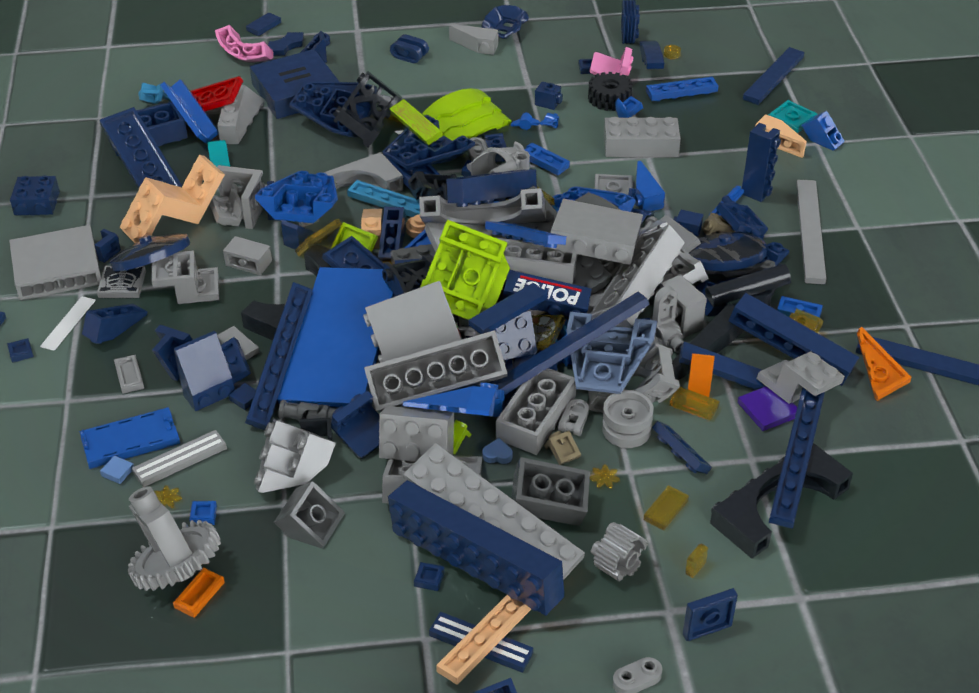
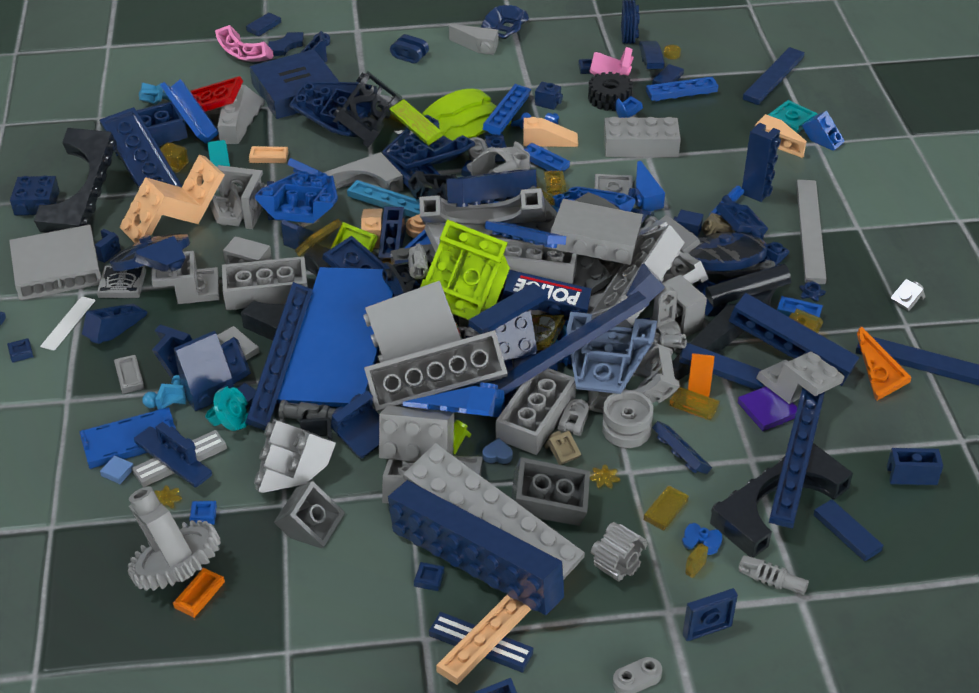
(97, 150): none -> black arch
(161, 255): none -> dark blue slope
(166, 395): none -> dark azure piece
(174, 452): none -> dark blue bracket
(175, 156): none -> clear yellow brick
(228, 409): none -> teal tile
(261, 281): none -> light grey brick
(268, 154): none -> light nougat tile
(298, 166): none -> blue plate
(418, 262): none -> light grey hinge
(506, 109): none -> blue plate
(547, 134): none -> light nougat slope
(555, 182): none -> clear yellow plate
(646, 283): none -> dark blue slope
(668, 74): none -> dark blue tile
(670, 341): none -> light grey pin
(695, 534): none -> blue piece
(772, 575): none -> light grey hinge
(811, 290): none -> dark blue plate
(848, 530): none -> dark blue tile
(908, 294): none -> bracket
(915, 466): none -> dark blue brick

